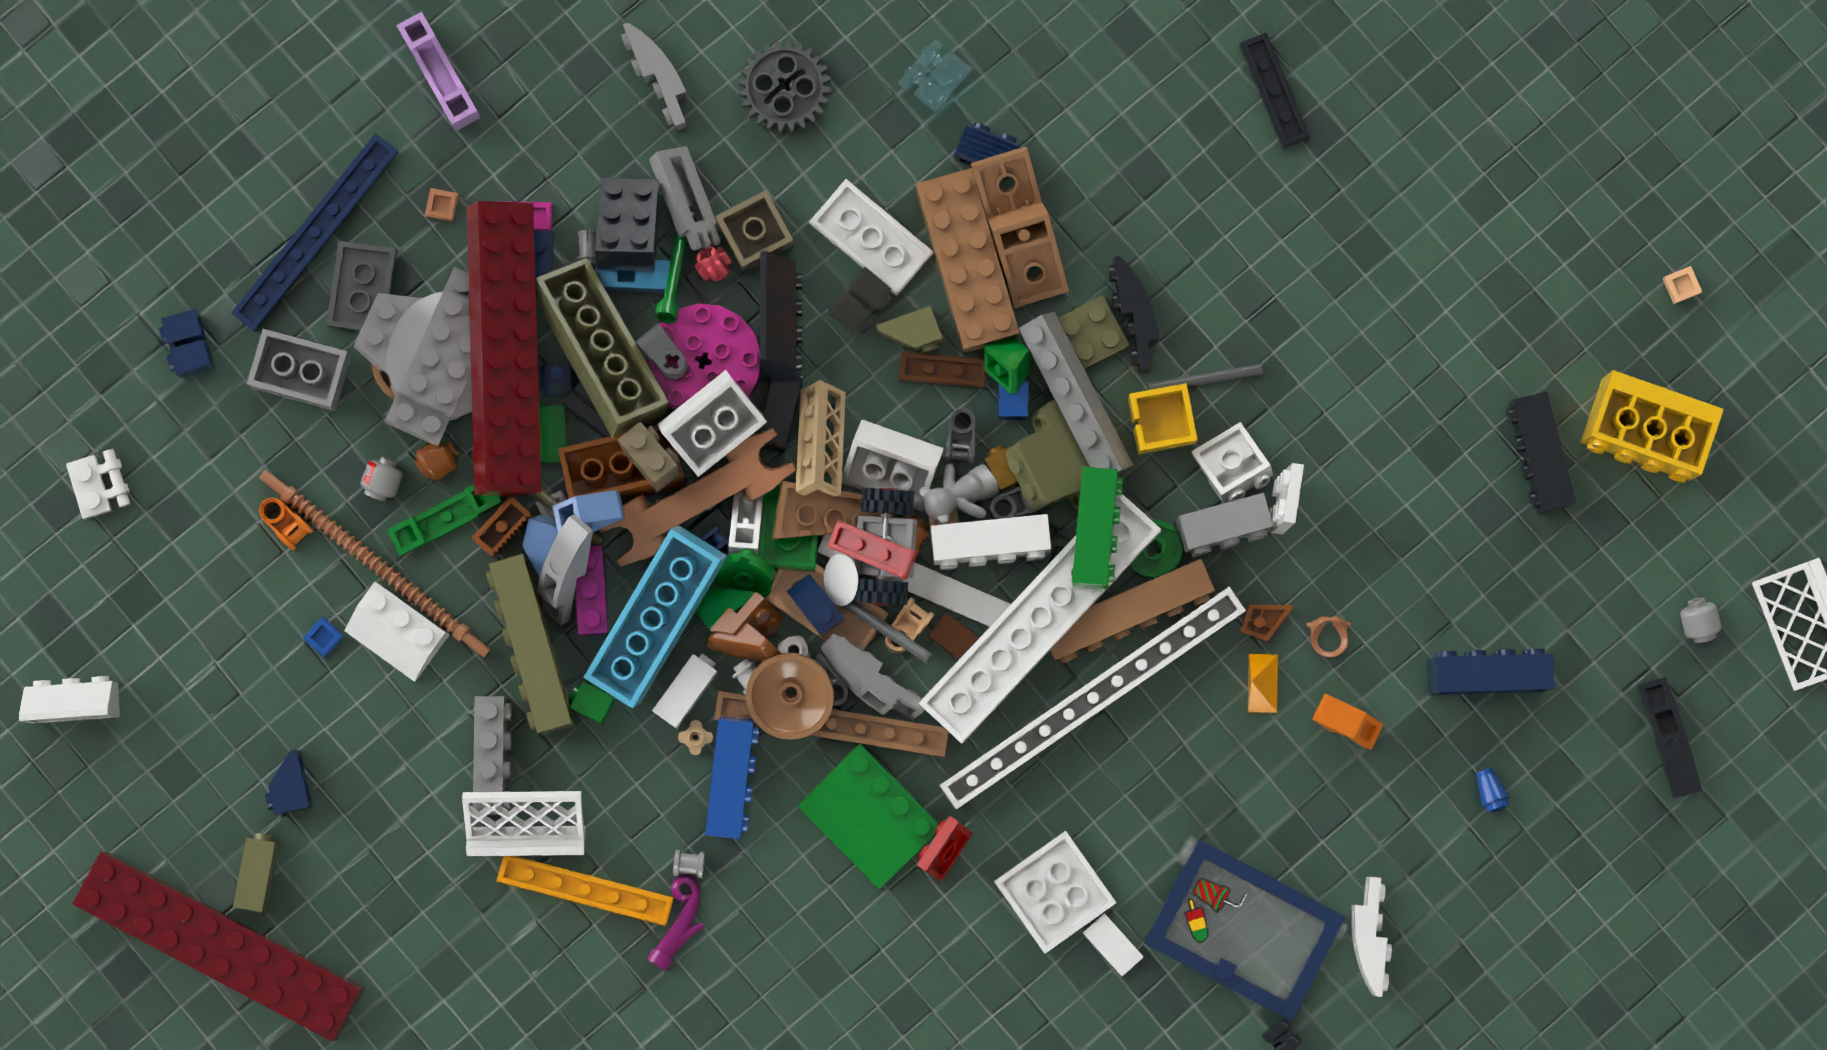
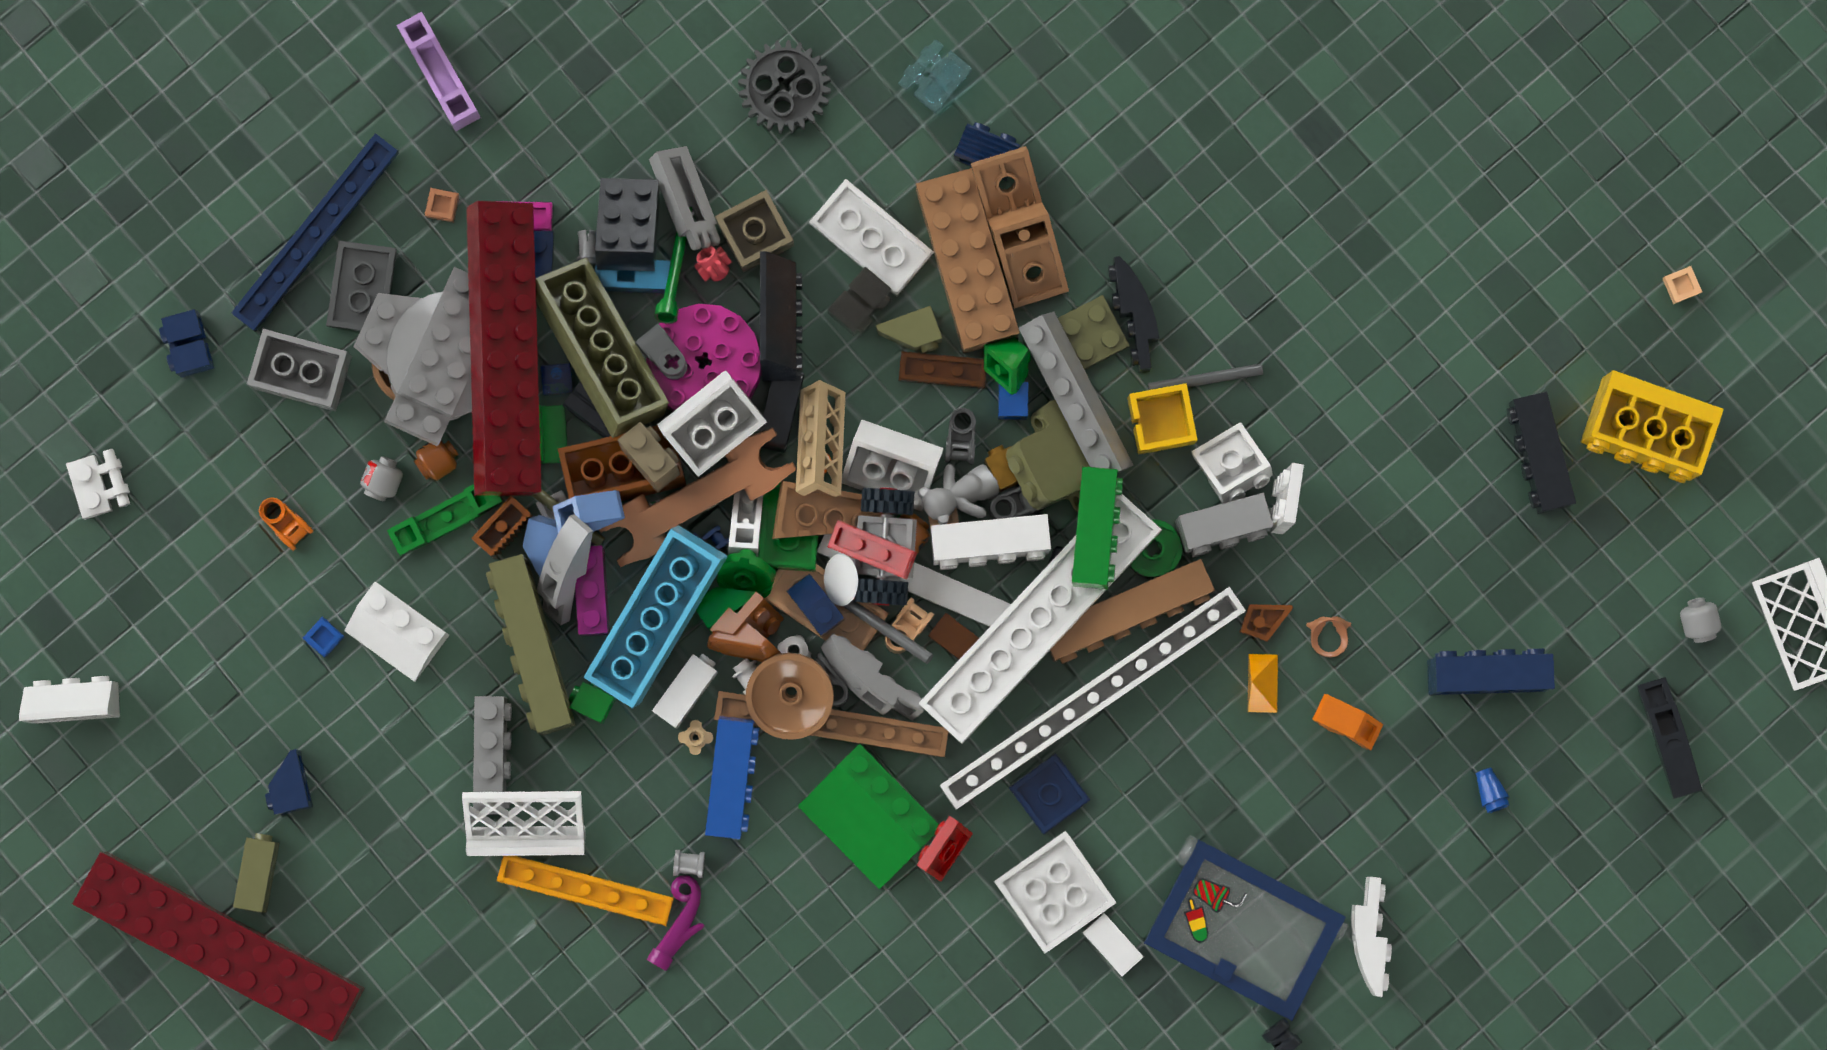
(459, 631): nougat hose -> none
(654, 65): light grey slope -> none
(1049, 793): none -> dark blue tile
(1274, 90): black tile -> none

